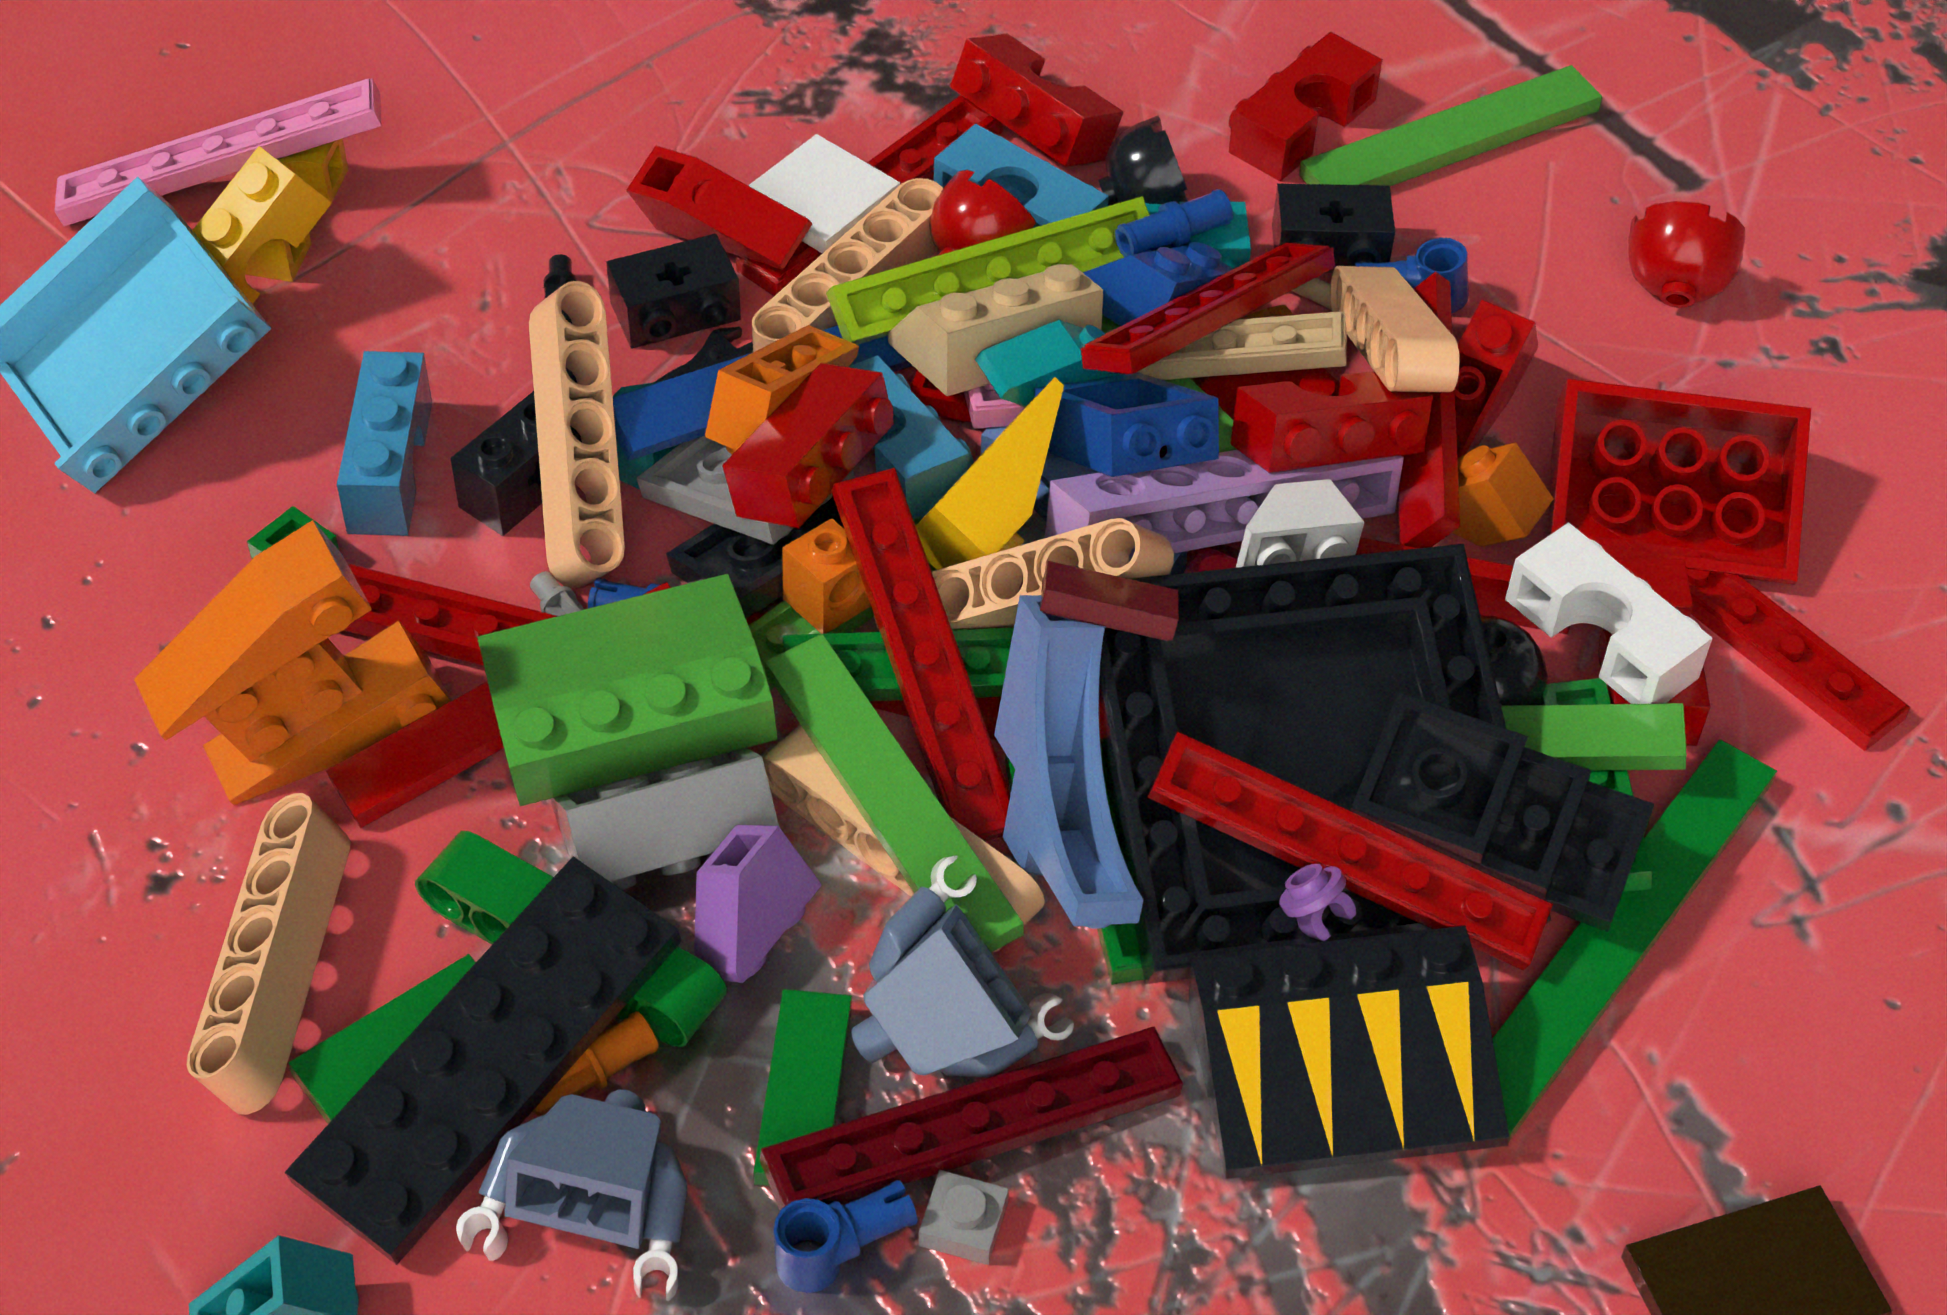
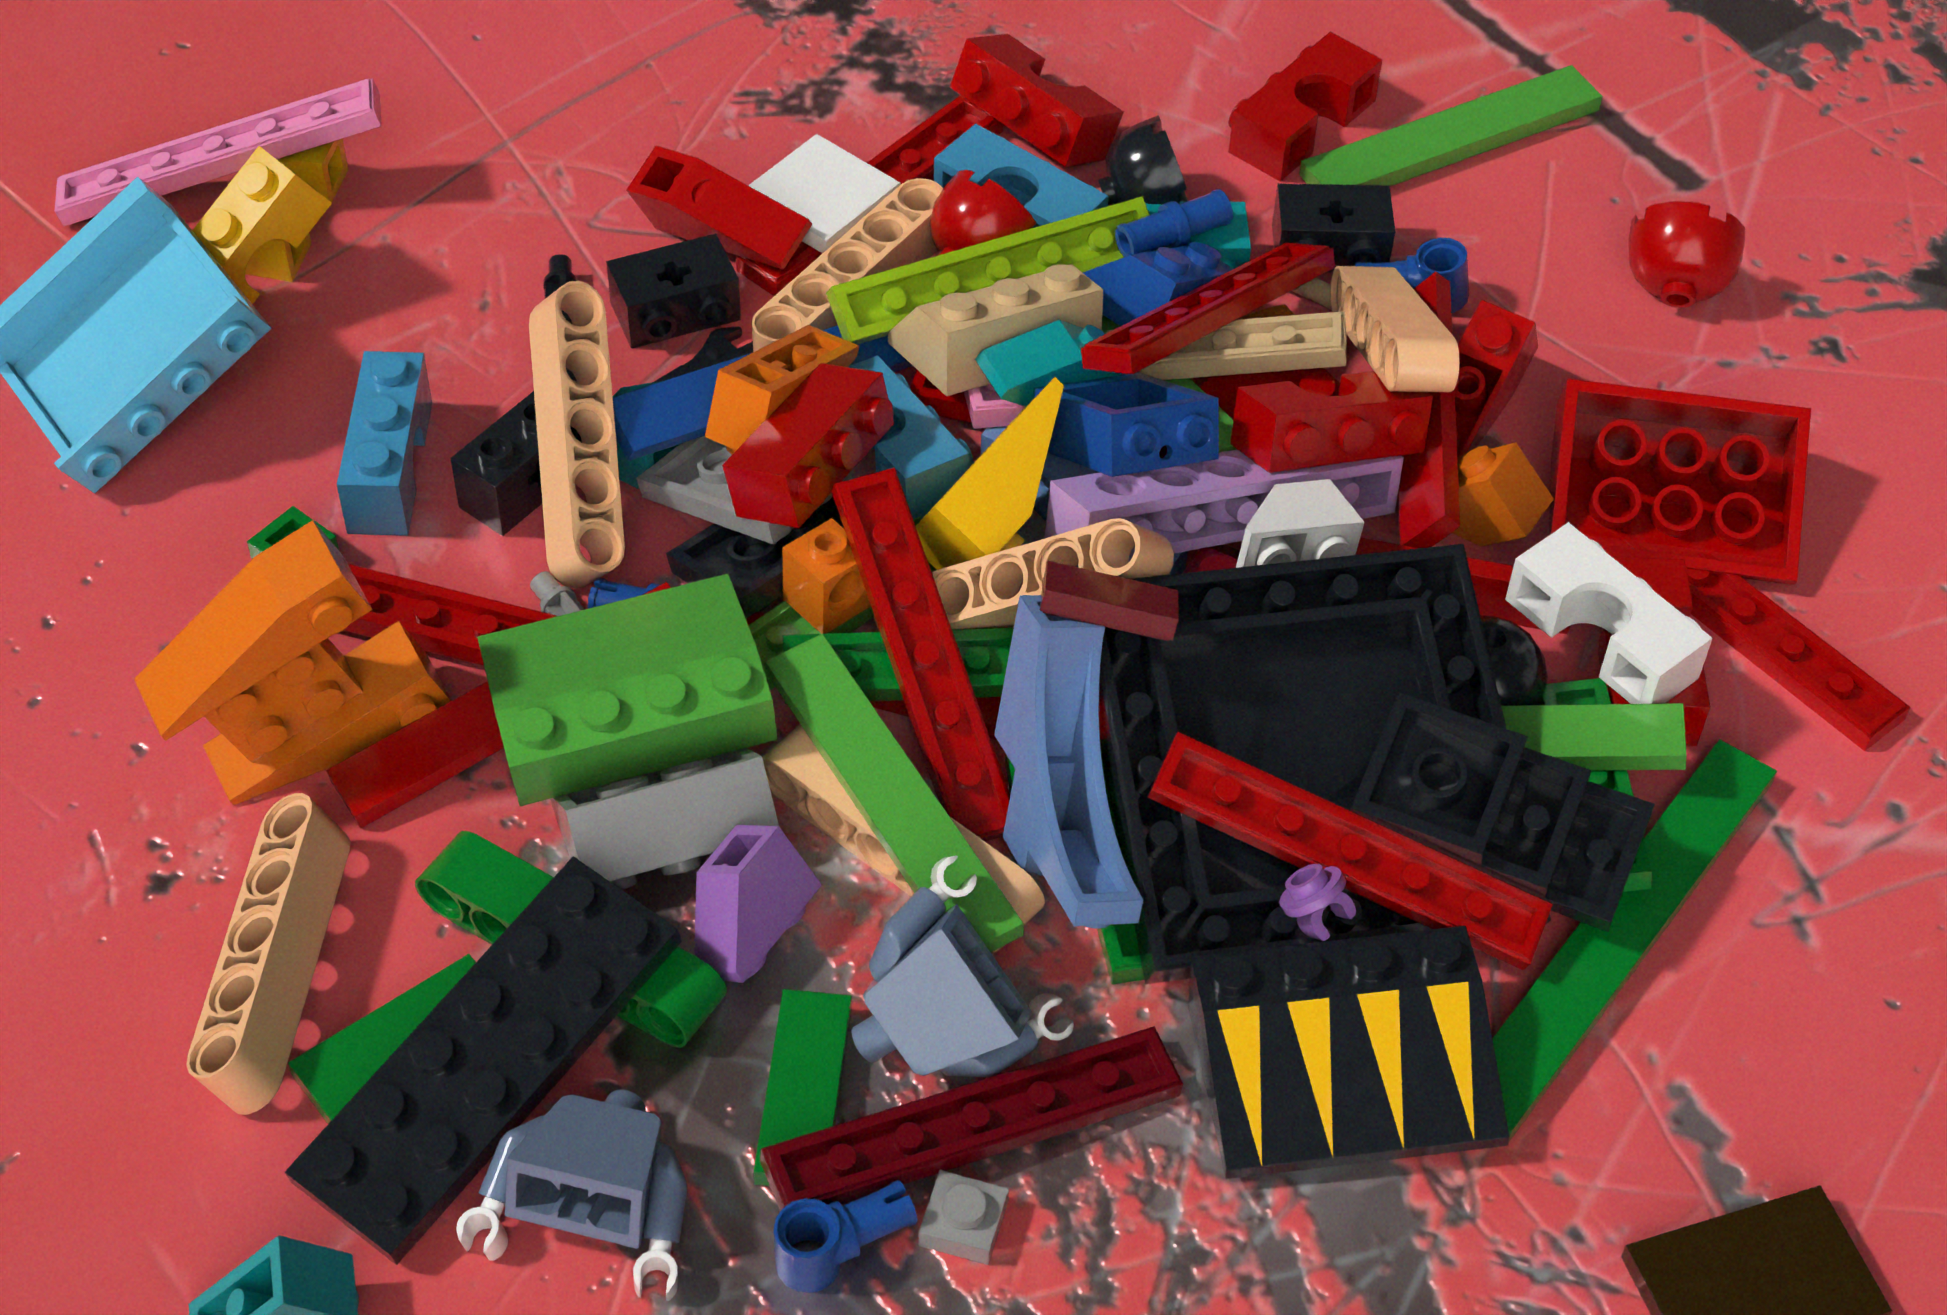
(605, 1057): orange axle -> none

